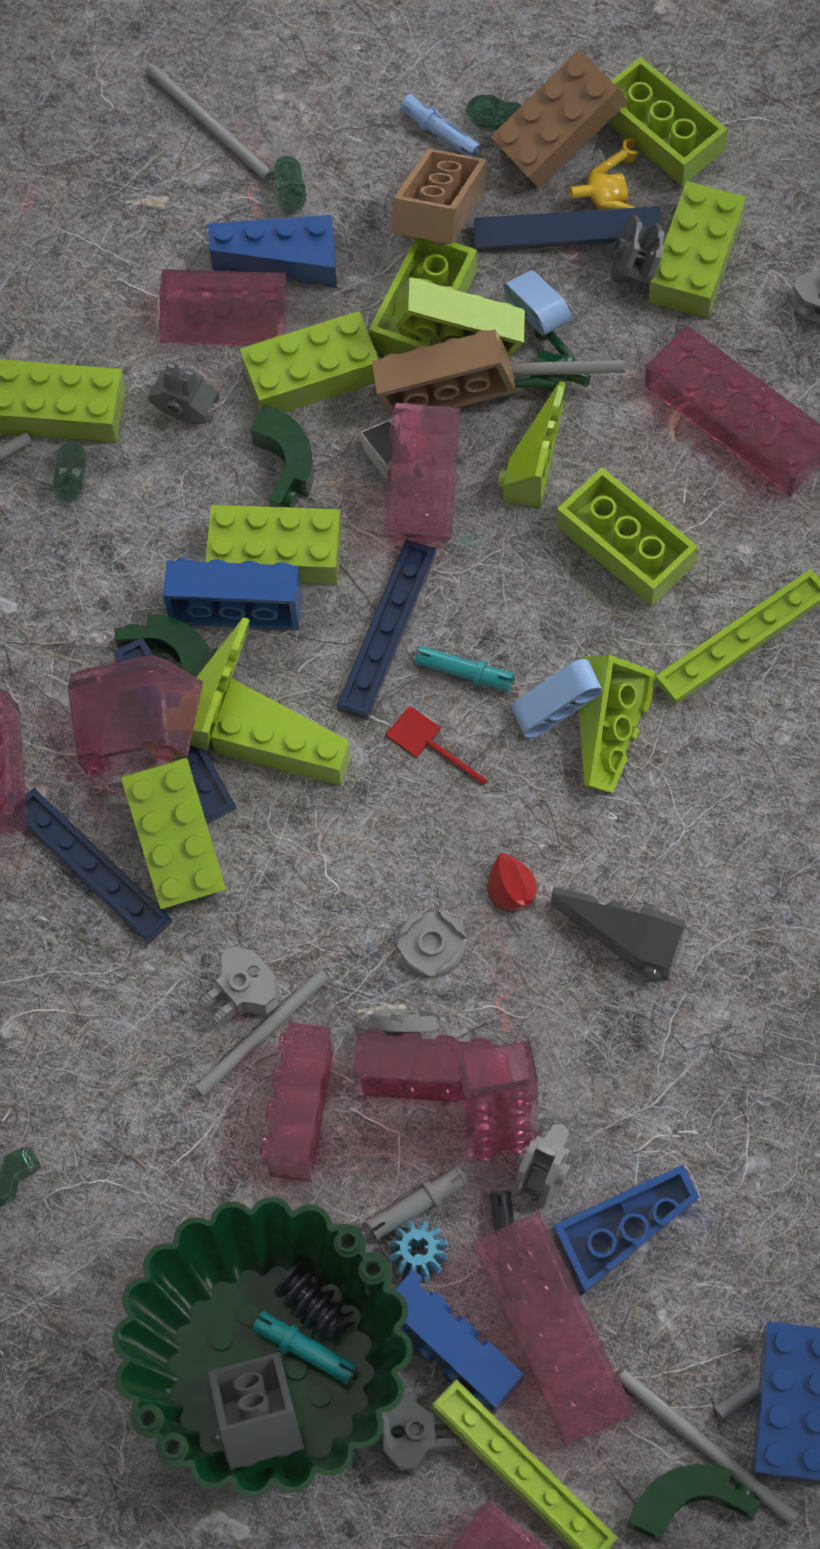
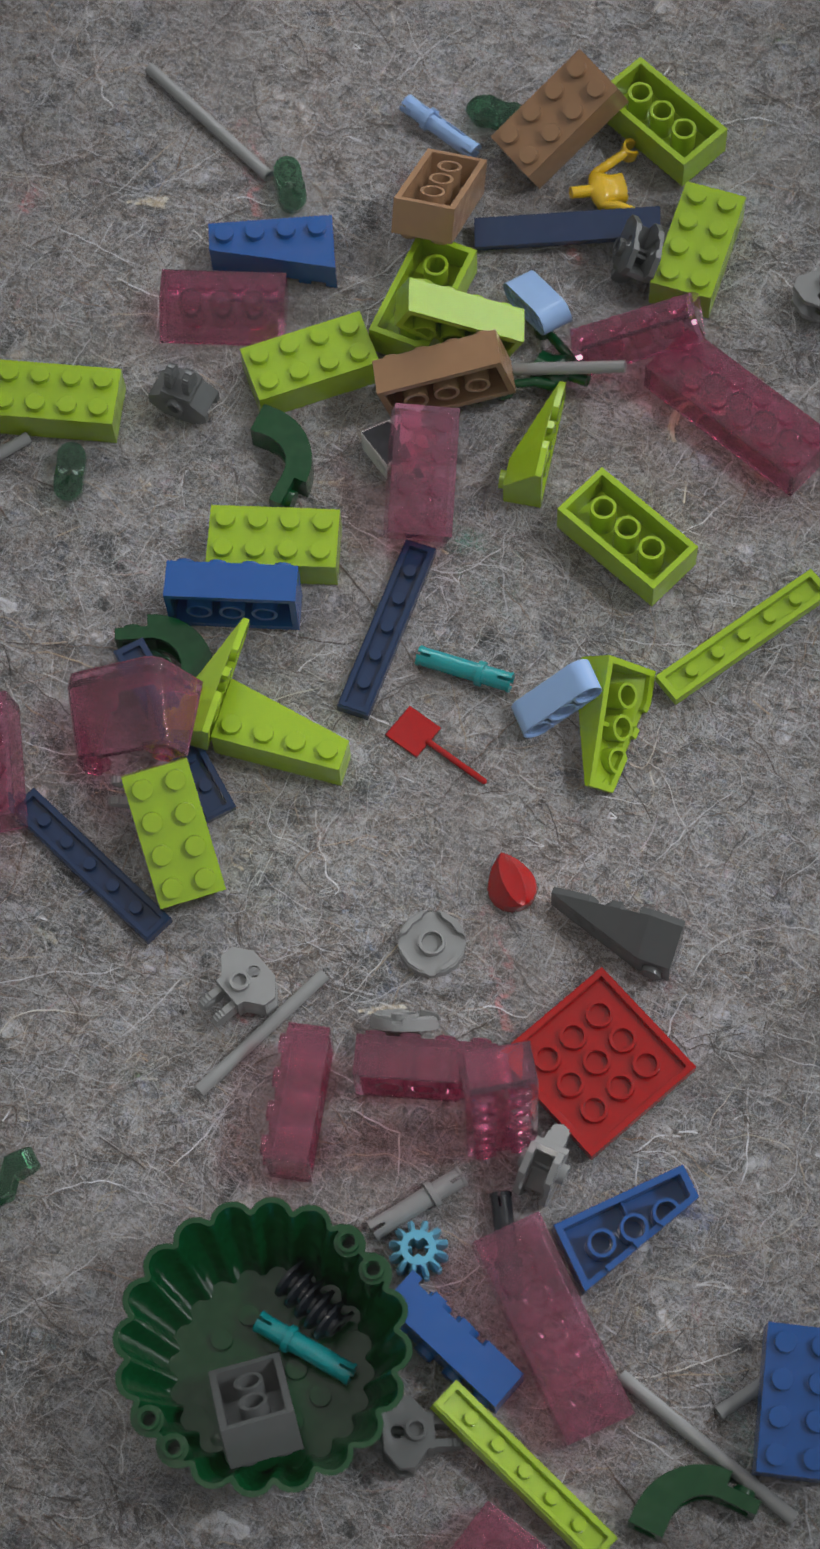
(602, 1062): none -> red plate
(641, 331): none -> clear pink slope

